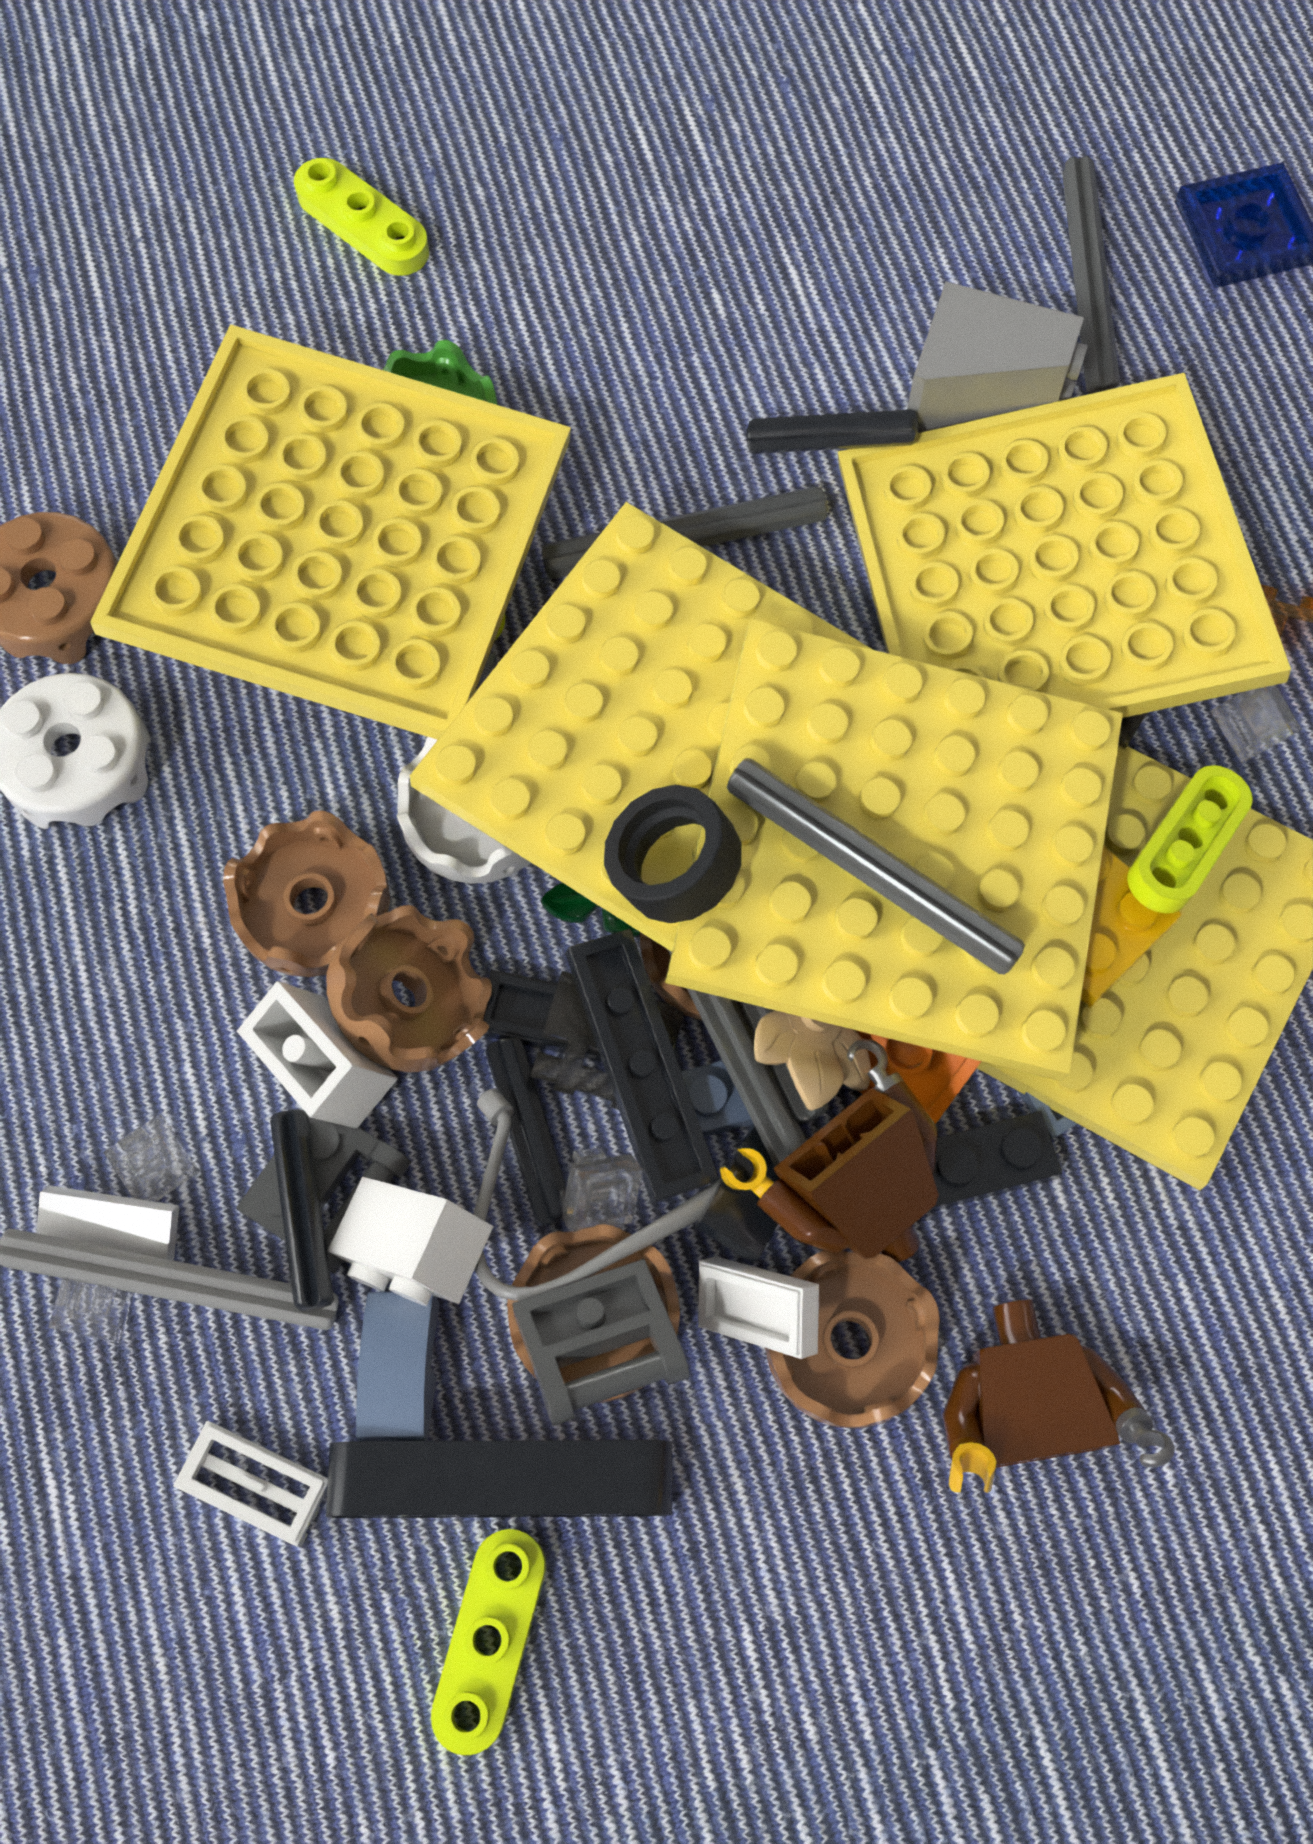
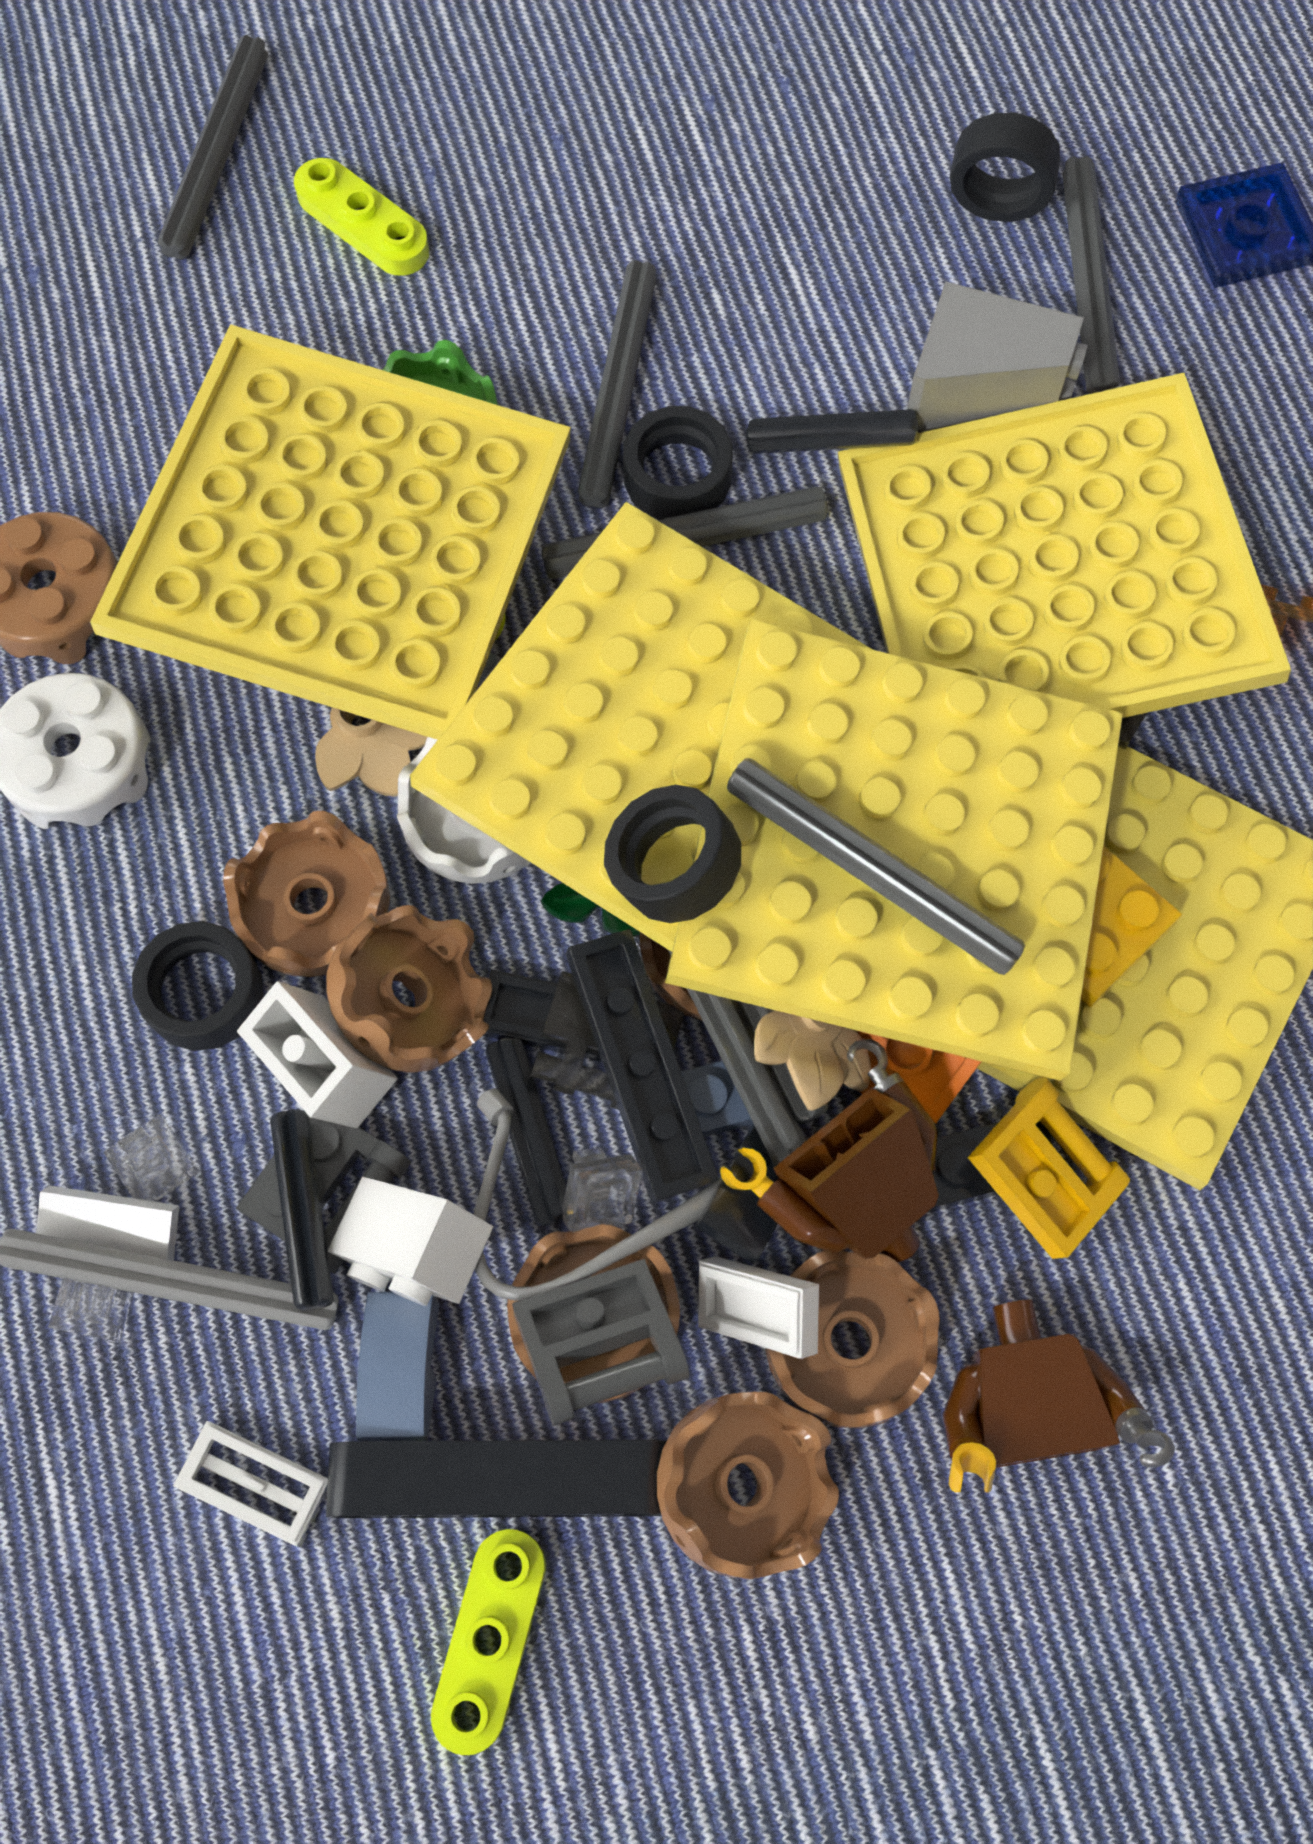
(175, 945): none -> black tyre
(213, 148): none -> dark grey axle
(365, 751): none -> tan plate
(617, 385): none -> dark grey axle
(677, 426): none -> black tyre
(792, 1494): none -> medium nougat plate
(1011, 137): none -> black tyre
(1038, 1180): none -> yellow plate
(1189, 839): neon yellow plate -> none
(1255, 721): clear tile -> none

